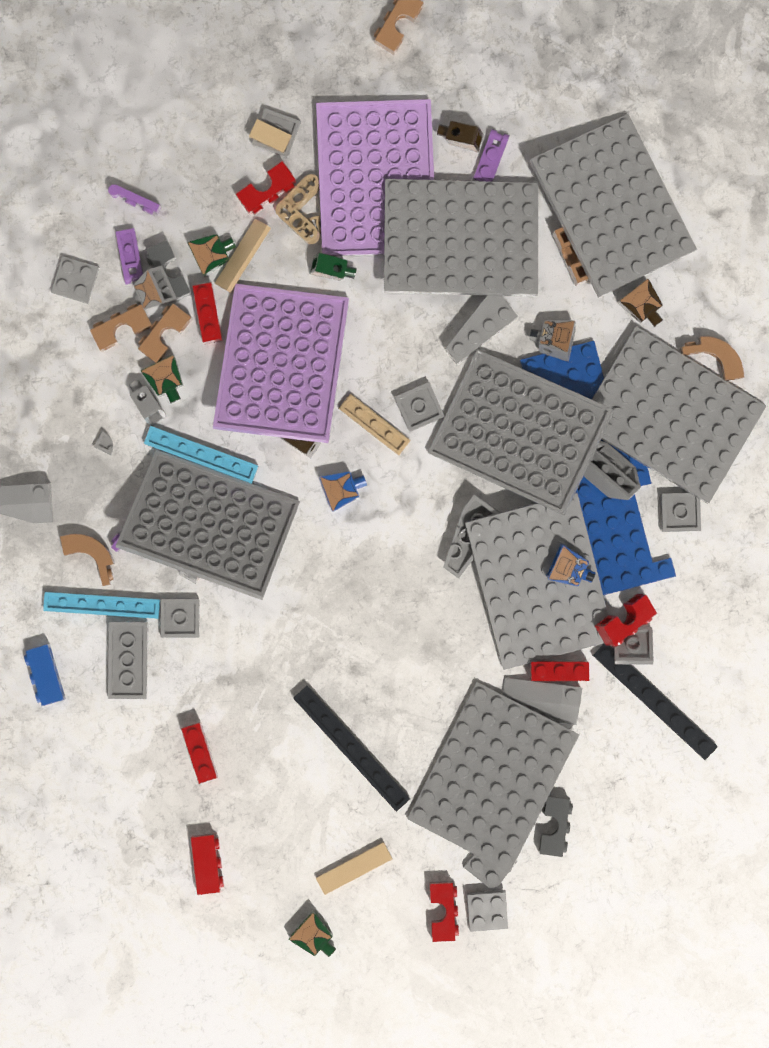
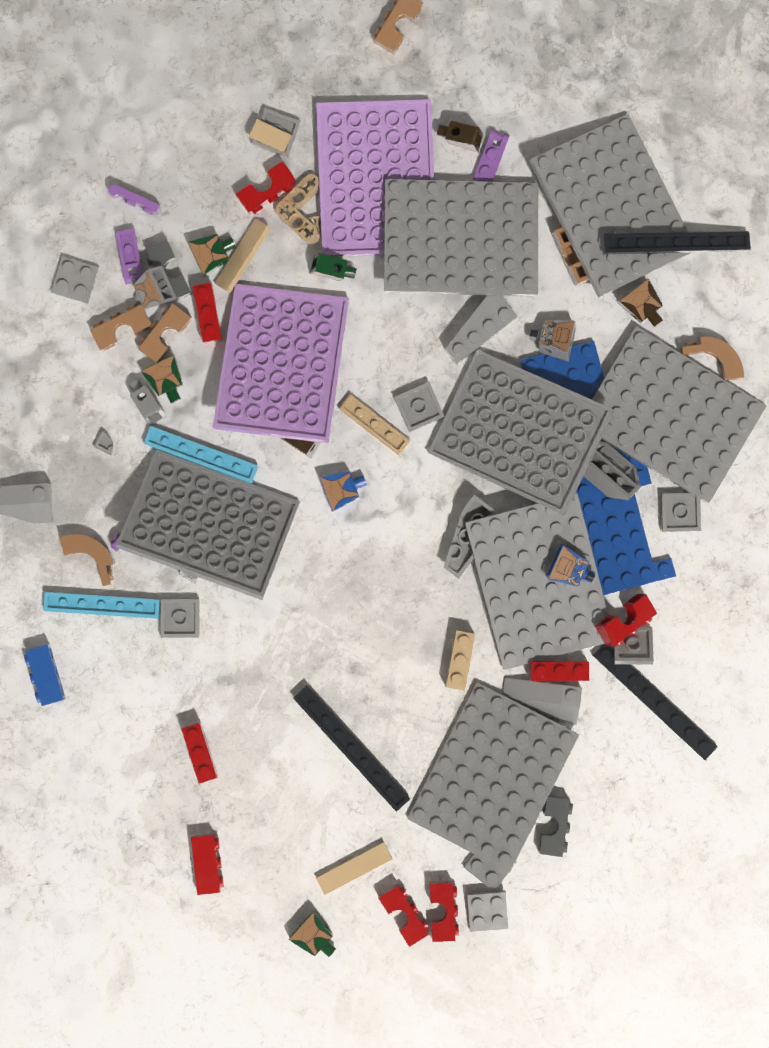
(127, 660): light grey plate -> none
(396, 899): none -> red arch
(460, 660): none -> tan arch
(676, 242): none -> black plate

